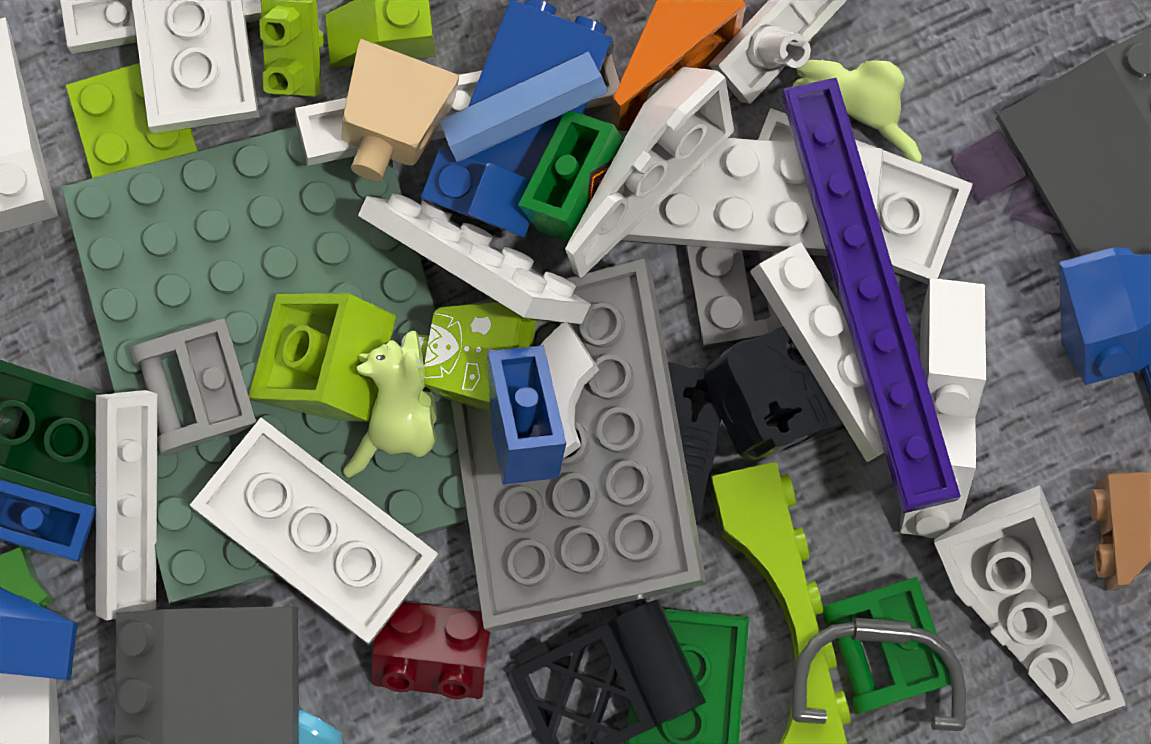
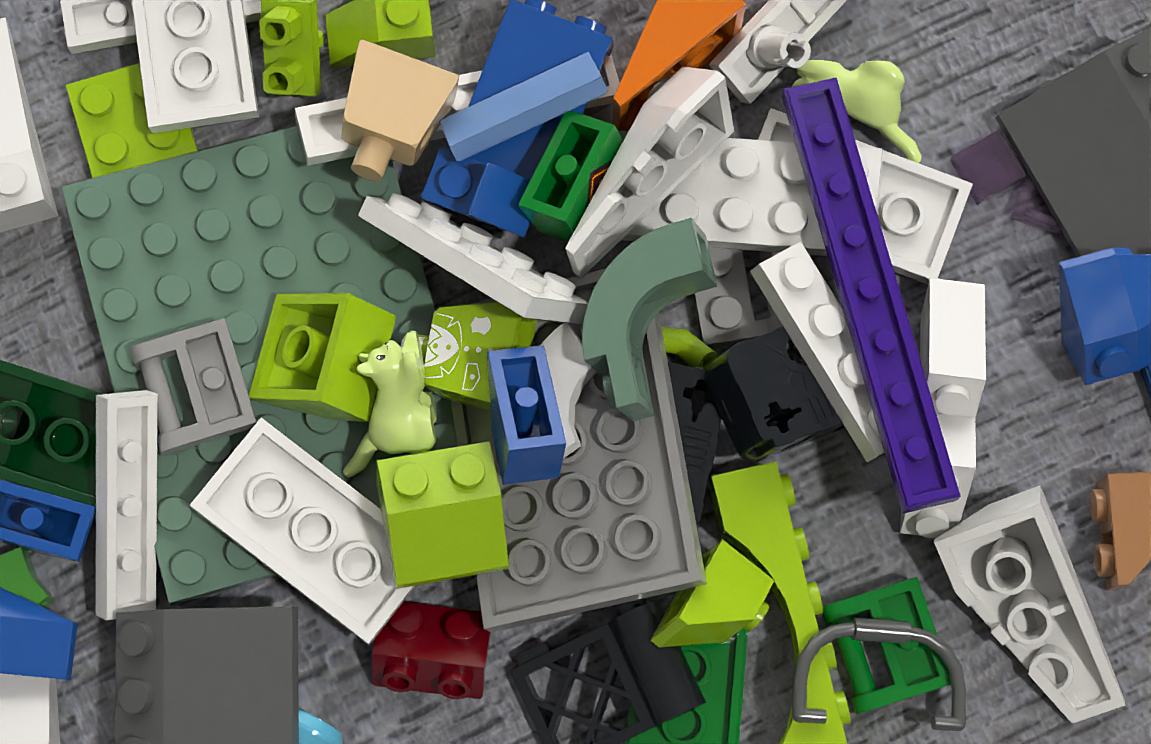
(442, 514): none -> lime slope
(627, 298): none -> sand green arch
(687, 347): none -> lime arm
(721, 607): none -> lime slope

